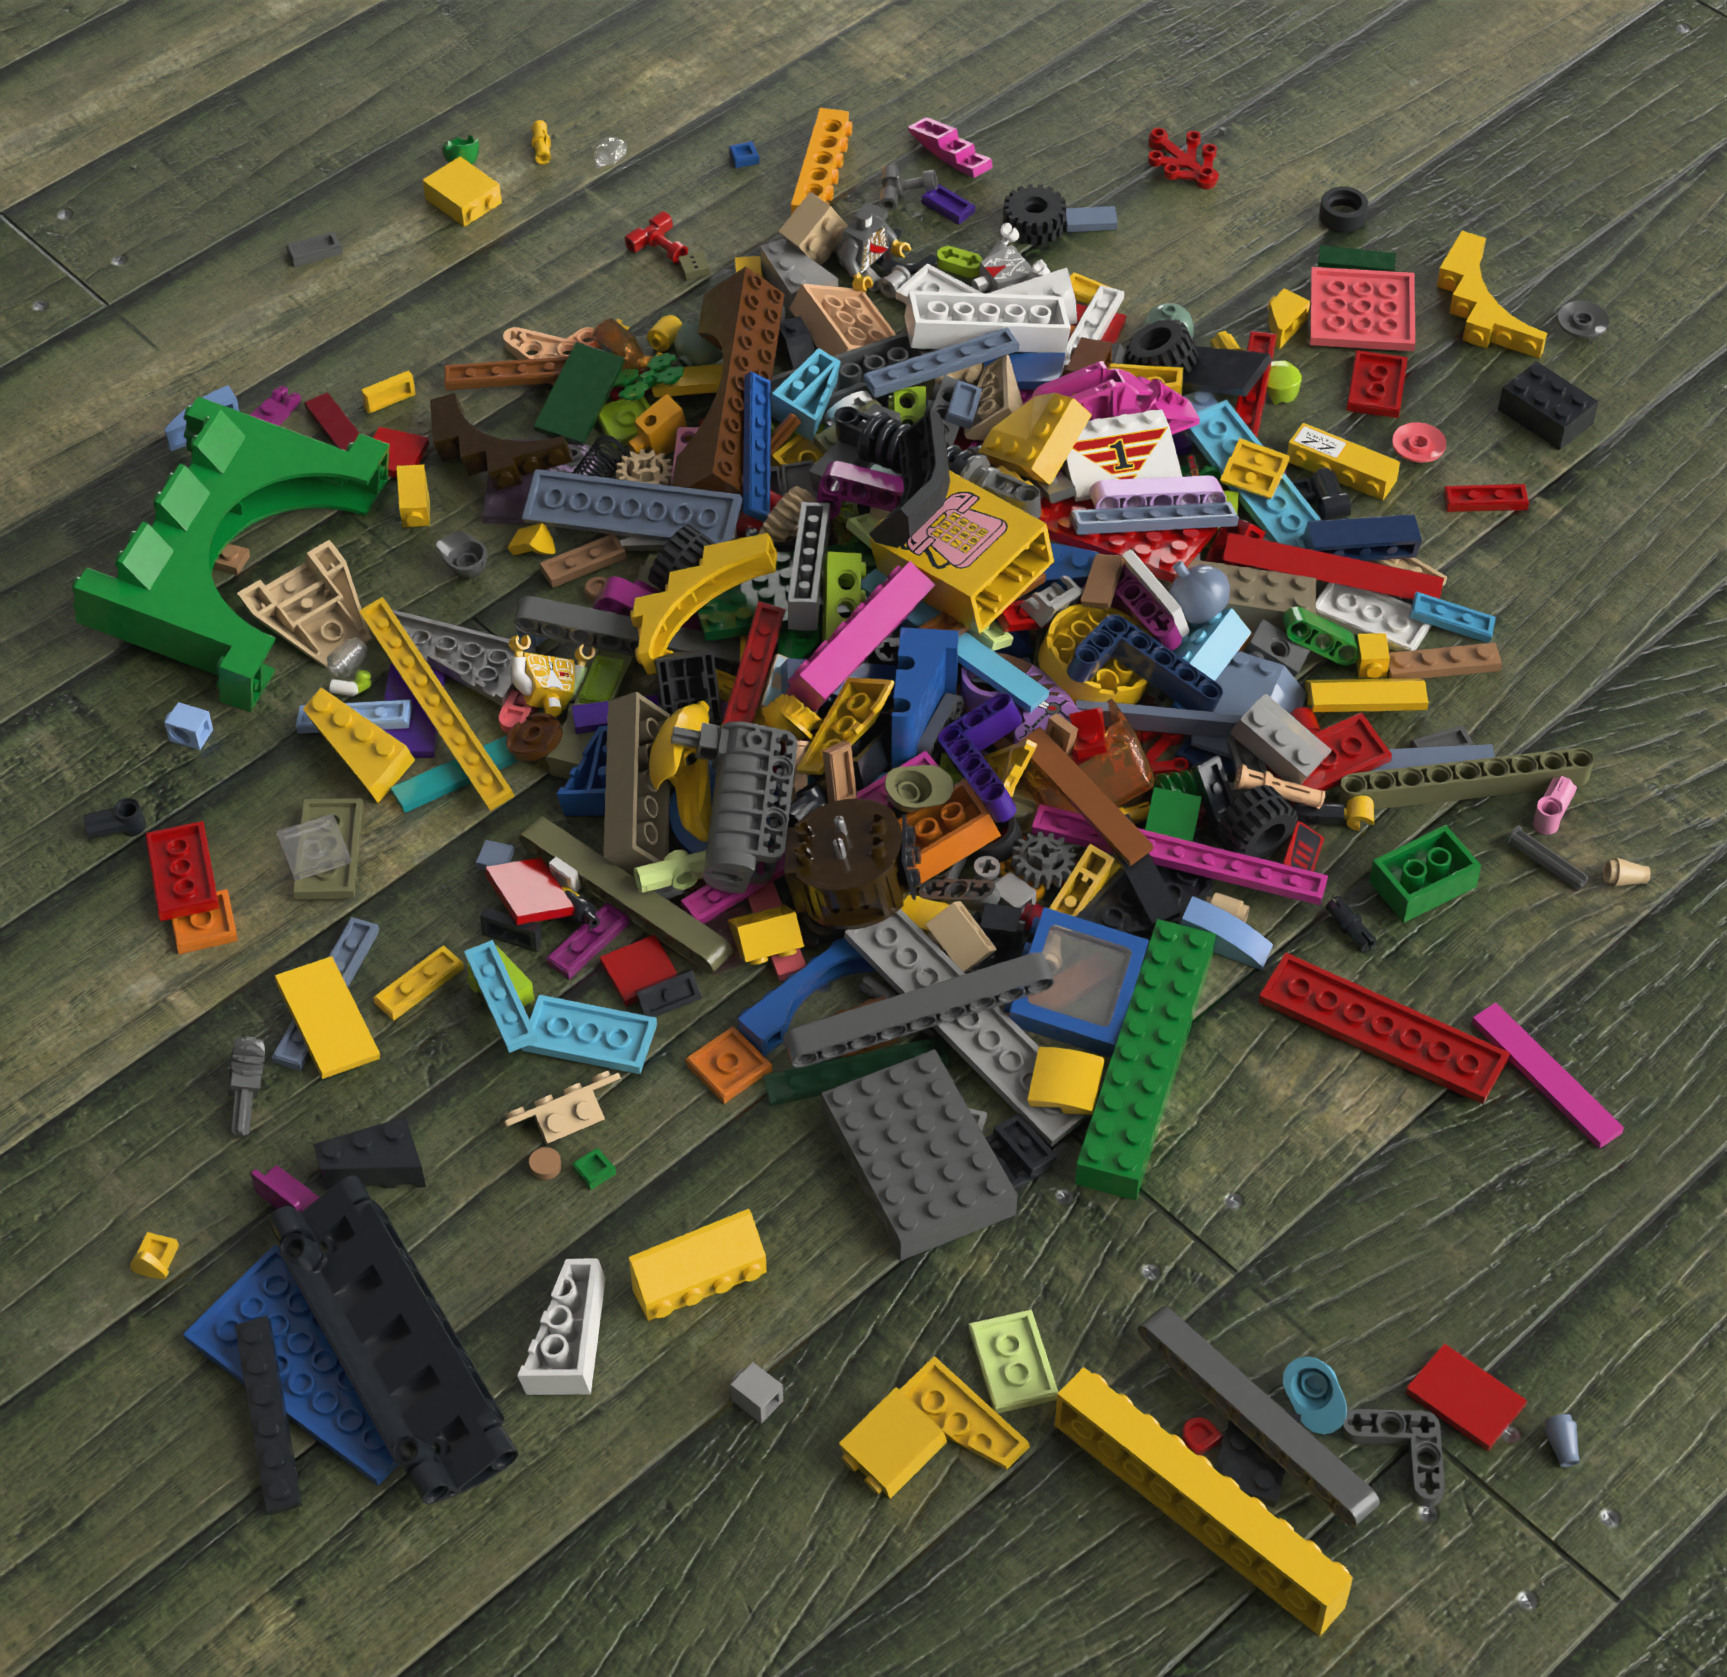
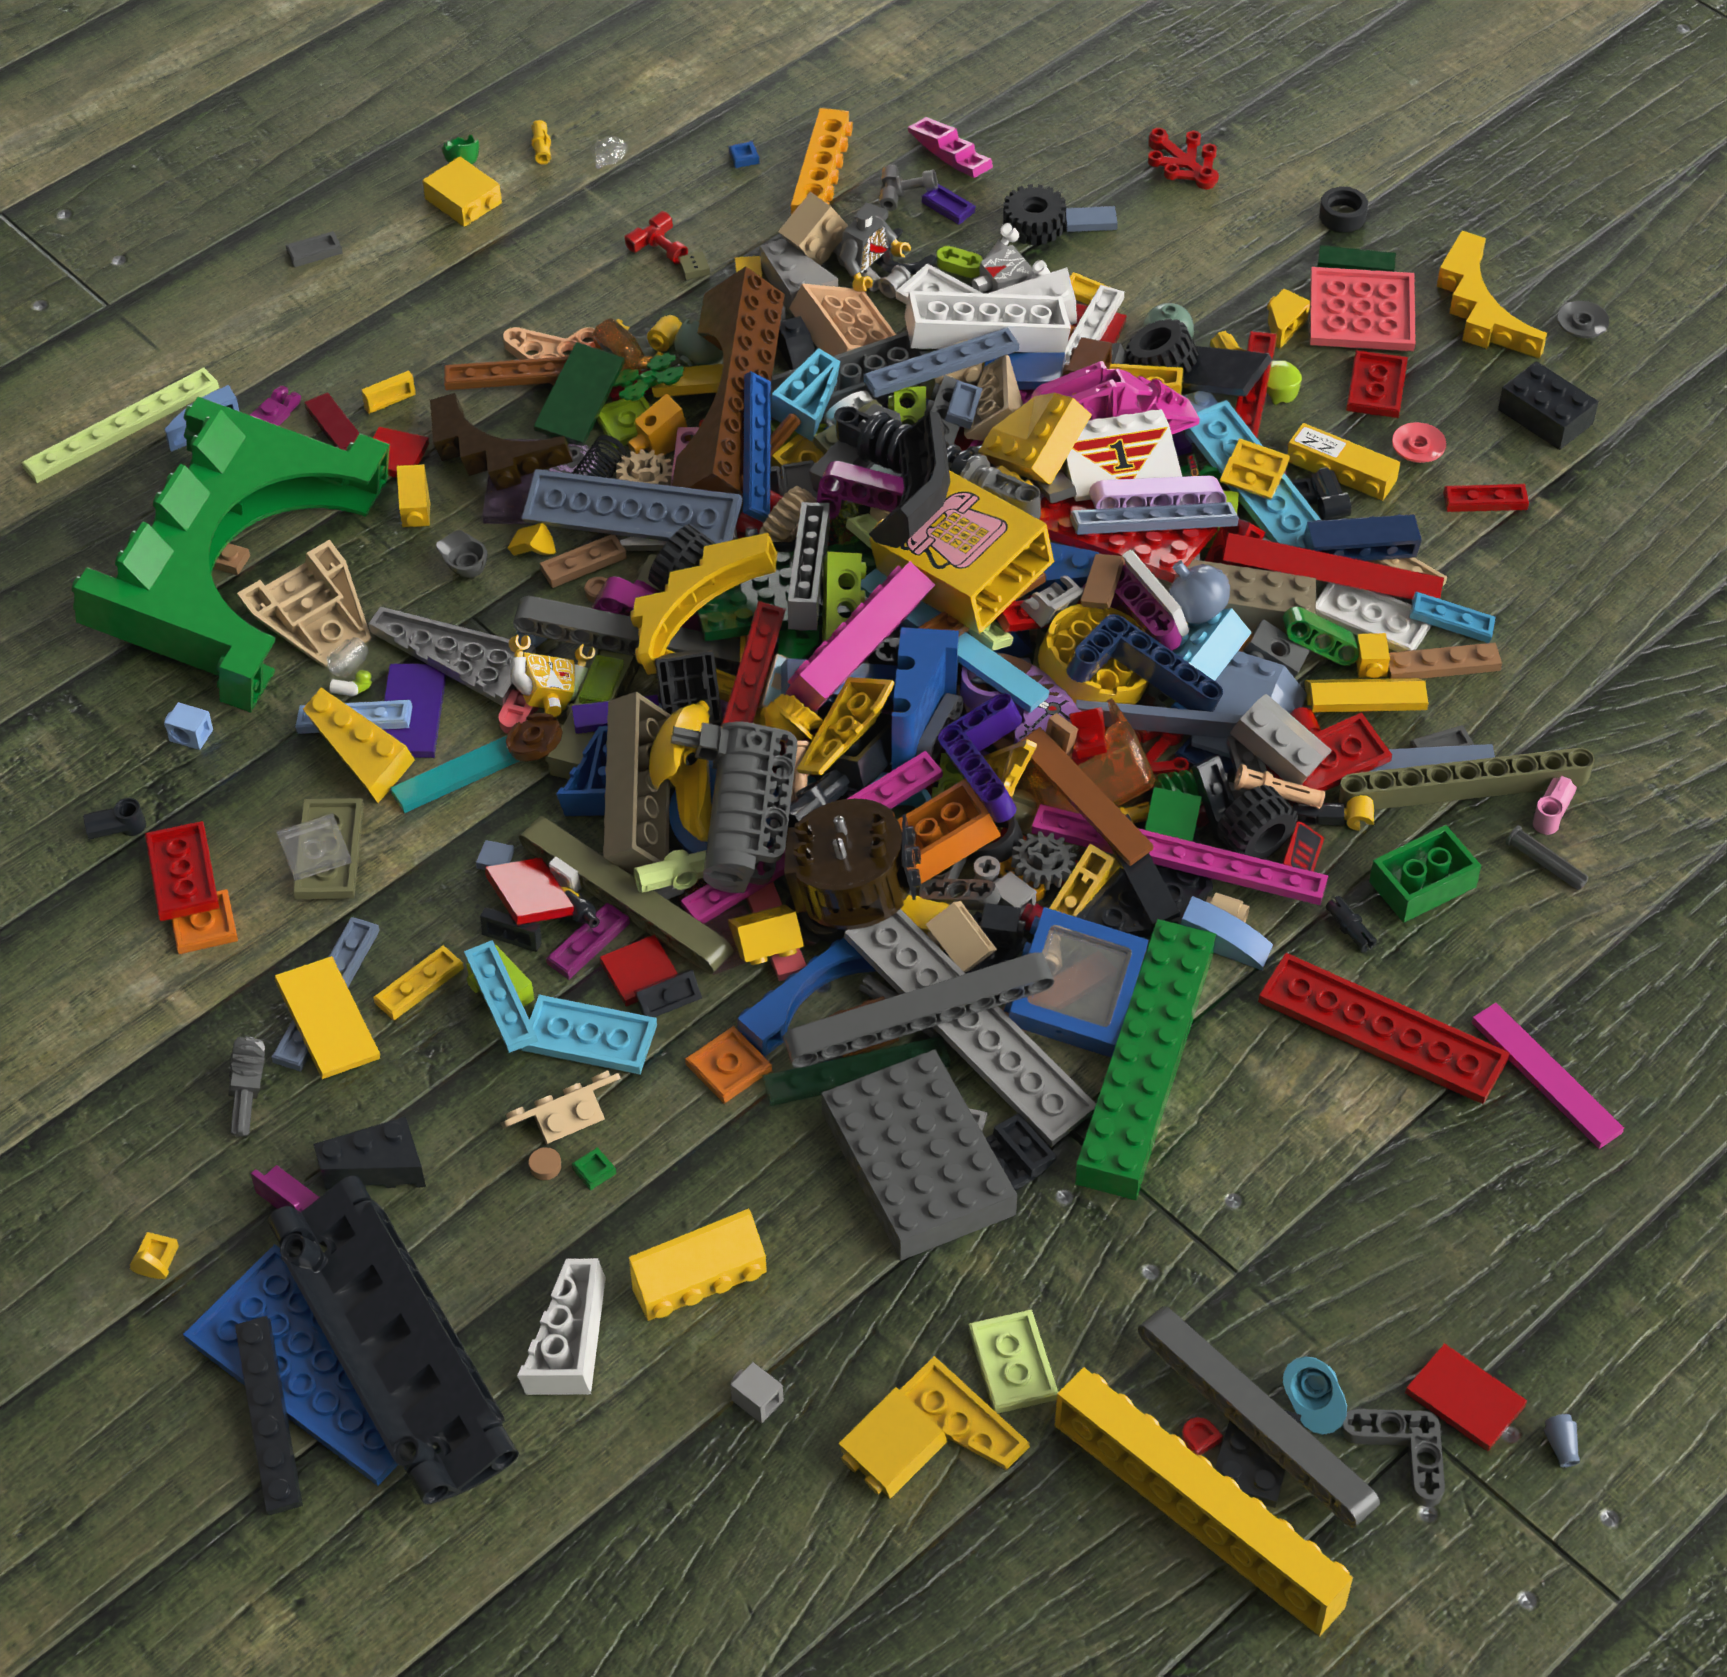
(119, 425): none -> yellowish green tile
(437, 704): yellow plate -> none
(839, 772): medium nougat tile -> none
(918, 787): olive piece -> none
(1066, 1080): yellow slope -> none
(1622, 872): tan cone -> none

